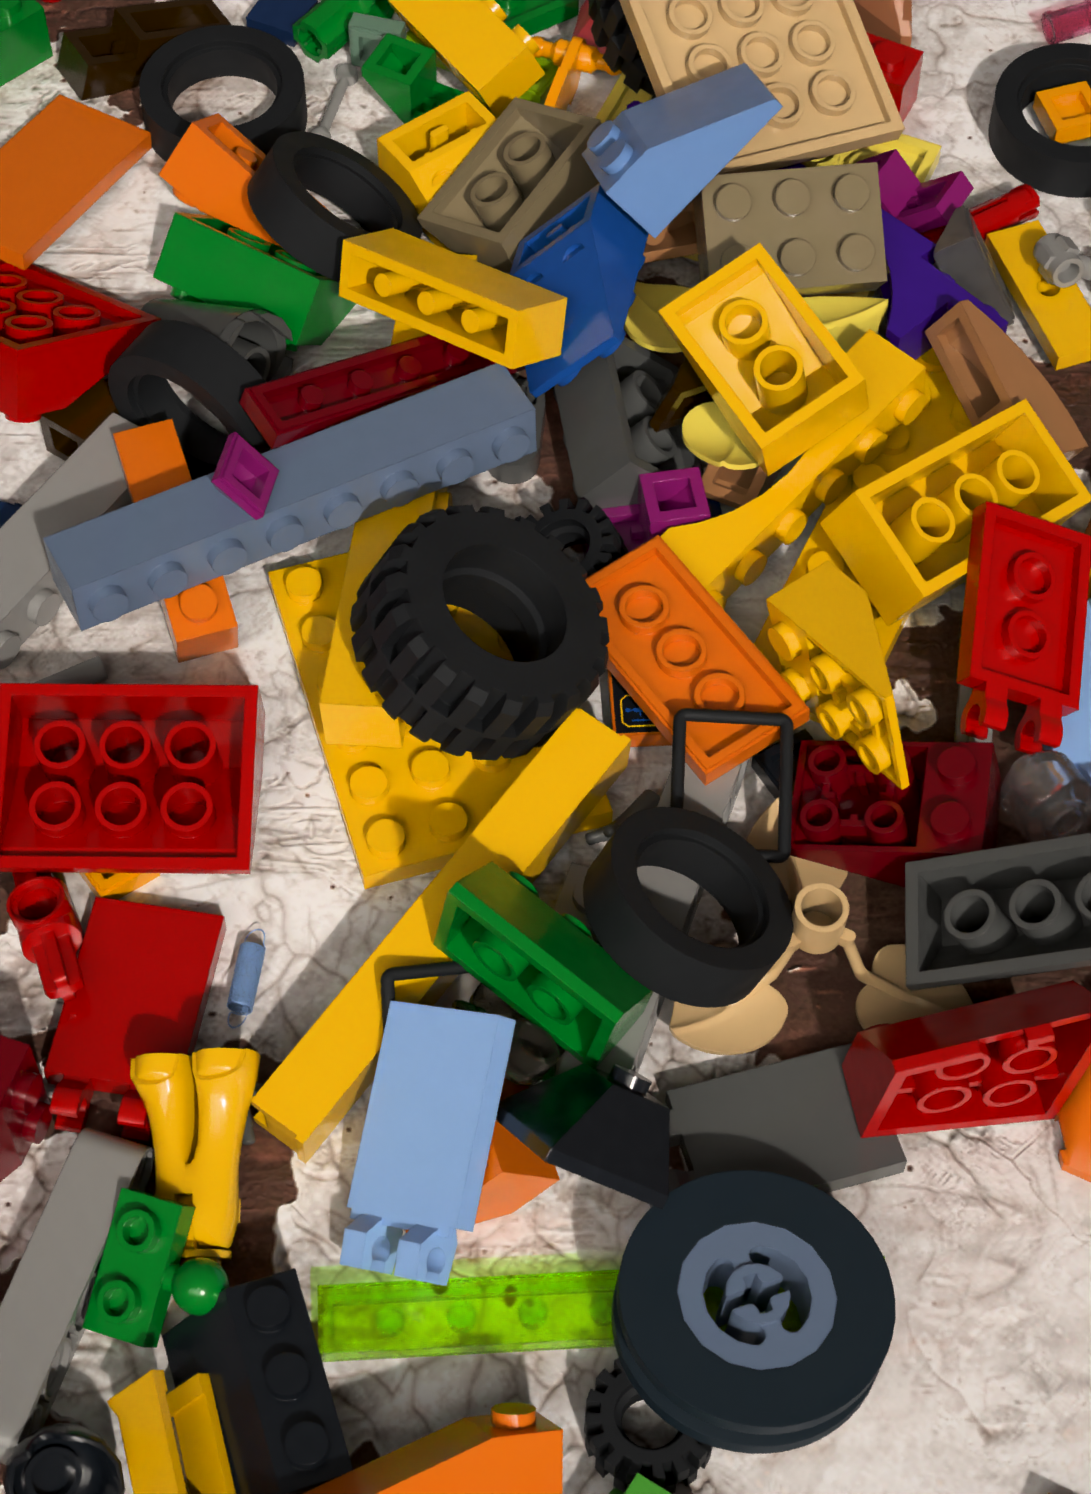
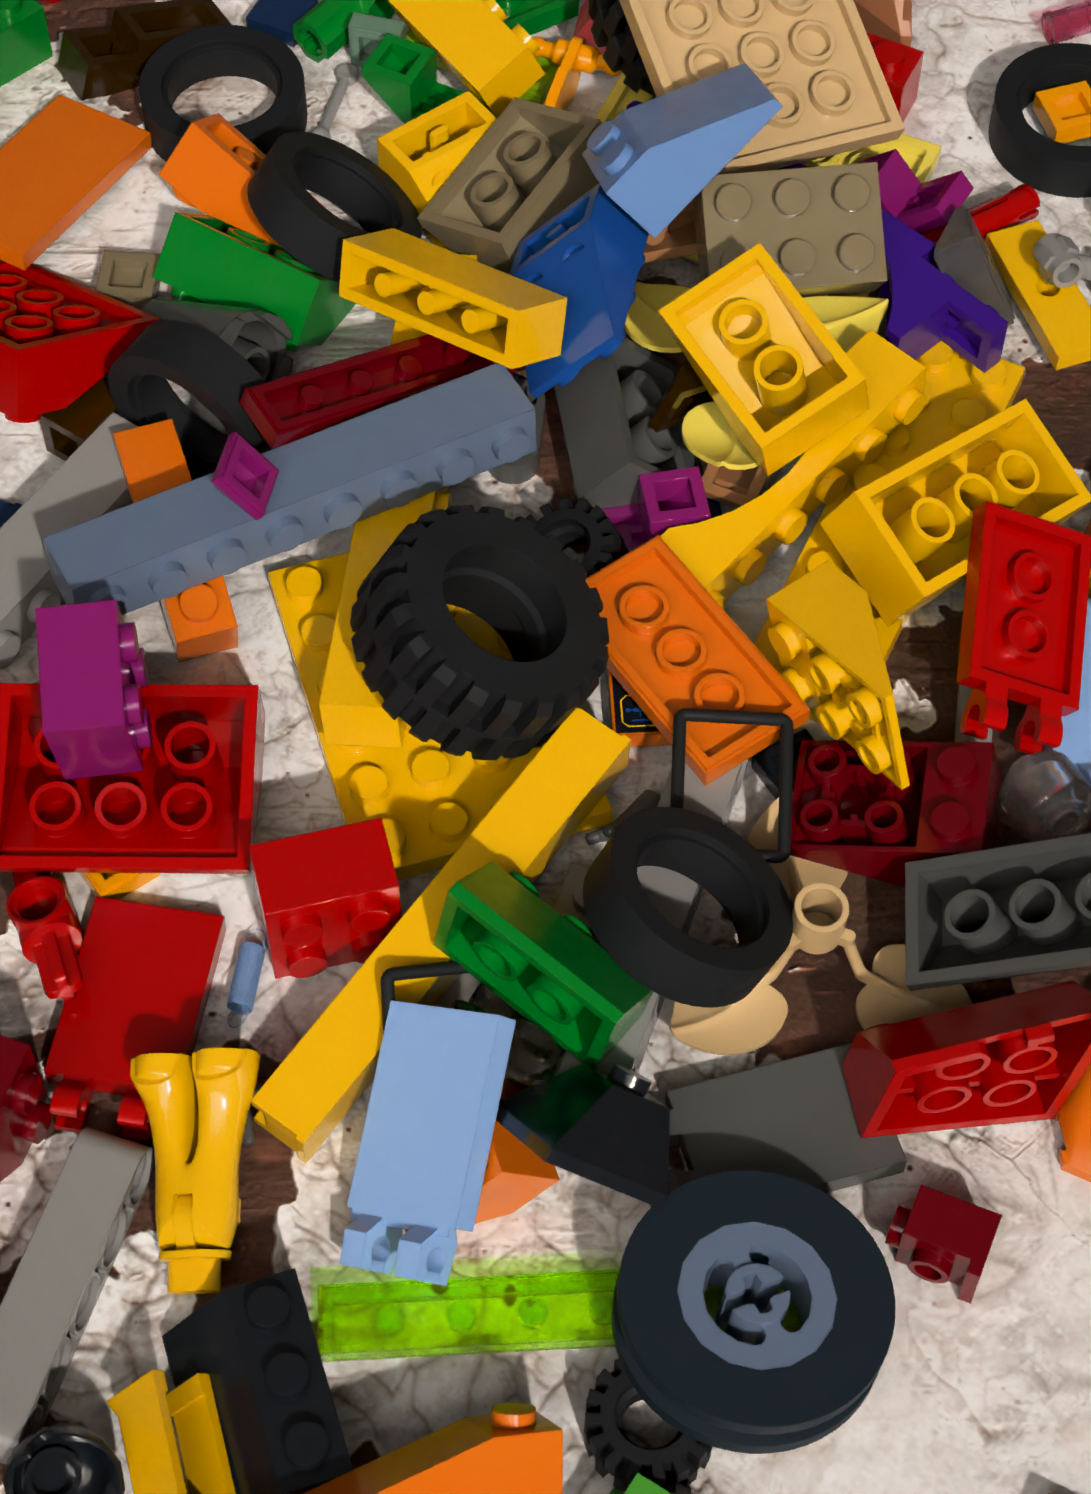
(92, 689): none -> magenta brick
(129, 277): none -> dark tan plate
(144, 1269): green plate -> none
(326, 896): none -> red brick
(944, 1239): none -> dark red brick
(995, 374): medium nougat slope -> none

